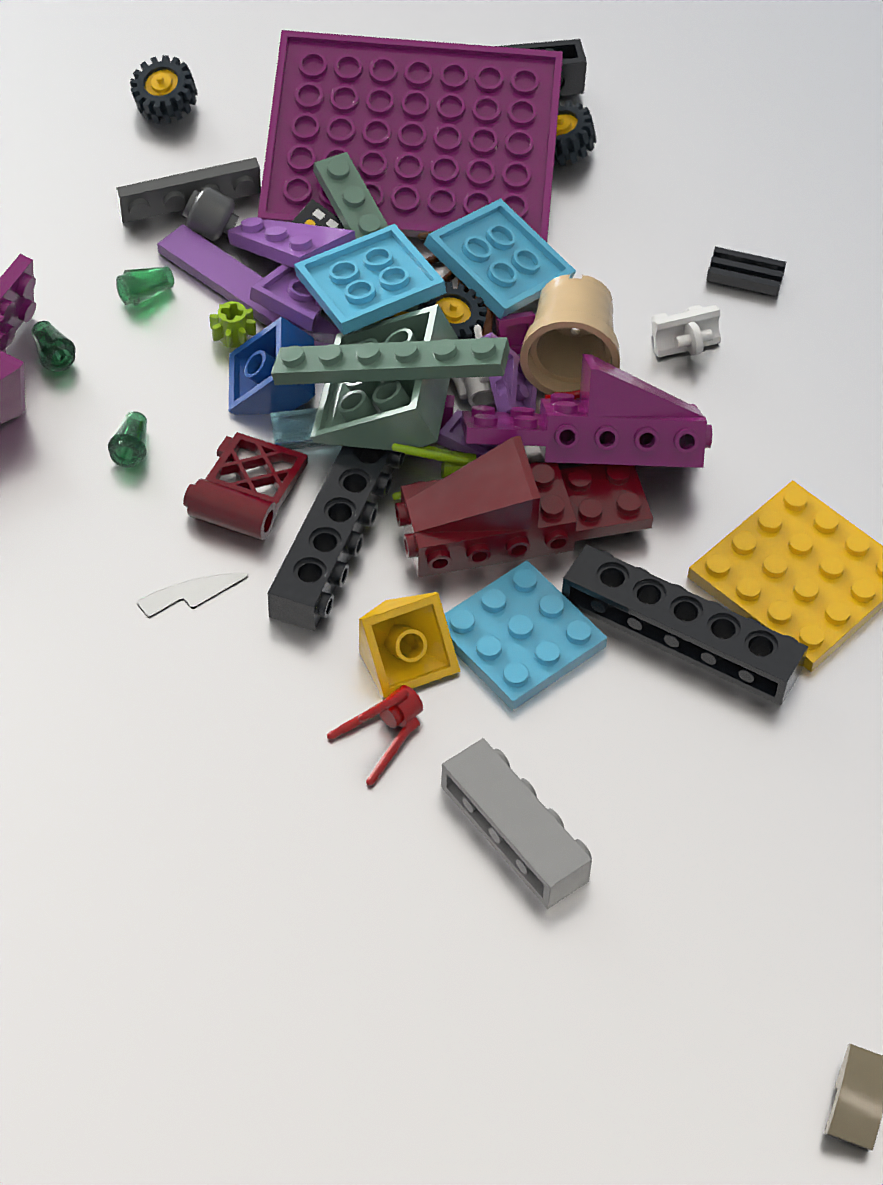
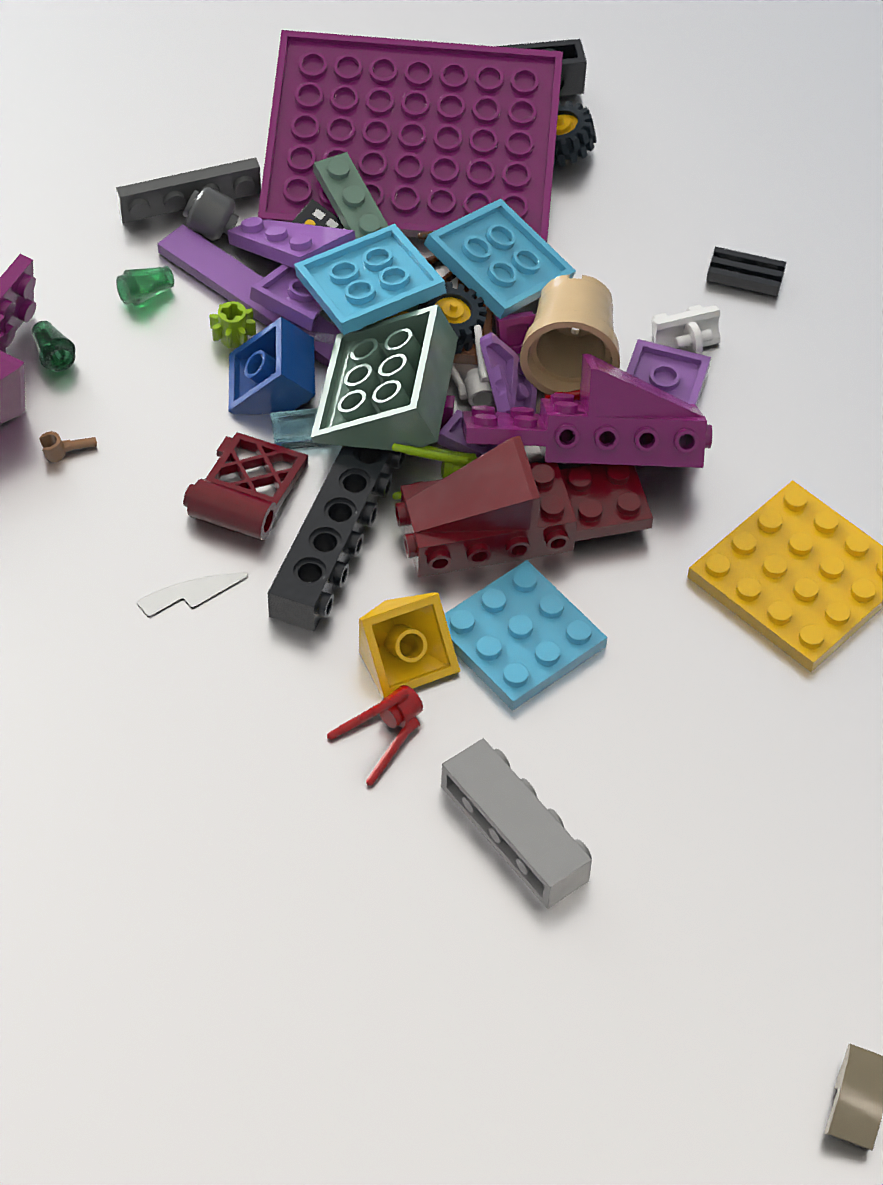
(55, 449): none -> medium nougat hand
(129, 440): clear green cone -> none
(163, 89): black wheel -> none
(391, 361): sand green plate -> none
(670, 369): none -> medium lavender plate
(684, 624): black brick -> none

